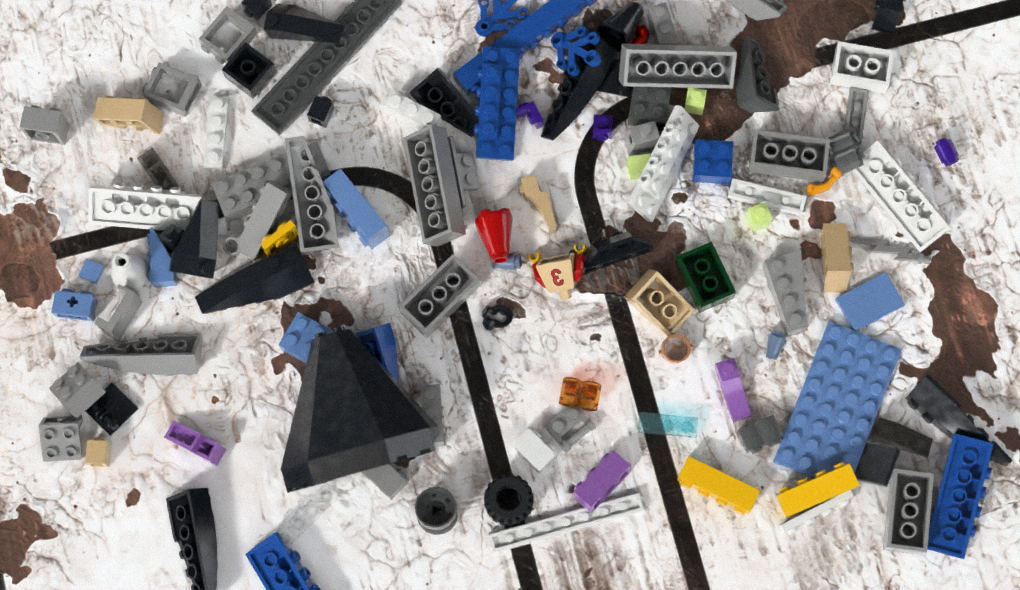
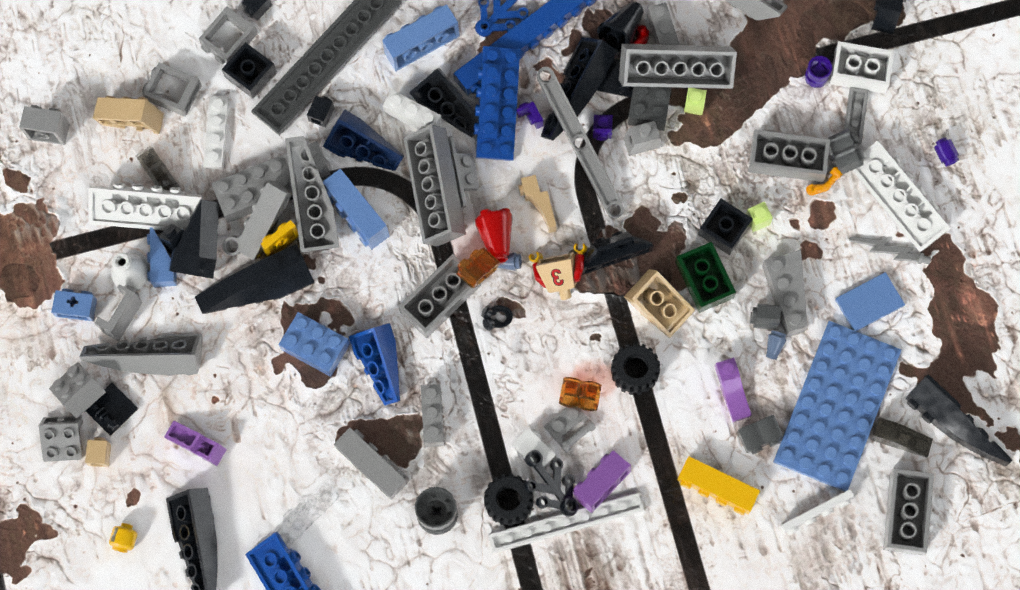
(91, 271): medium blue tile -> none
(123, 538): none -> yellow head
(297, 23): black wedge -> none
(350, 415): black piece -> none
(359, 141): none -> dark blue wedge
(420, 37): none -> medium blue brick
(477, 267): none -> clear orange brick
(553, 485): none -> black plant
(561, 41): blue plant -> none
(574, 130): none -> light grey beam
(636, 165): yellowish green brick -> none
(640, 353): none -> black tyre
(663, 163): white plate -> none
(668, 425): clear light blue plate -> none
(684, 339): nougat piece -> none
(712, 161): blue brick -> none
(725, 226): none -> black brick
(753, 83): dark grey wedge -> none
(765, 316): none -> dark grey brick
(774, 198): white plate -> none
(816, 490): yellow brick -> none
(818, 71): none -> dark purple wheel
(836, 257): tan wedge -> none
(876, 464): black tile -> none
(960, 496): blue plate -> none

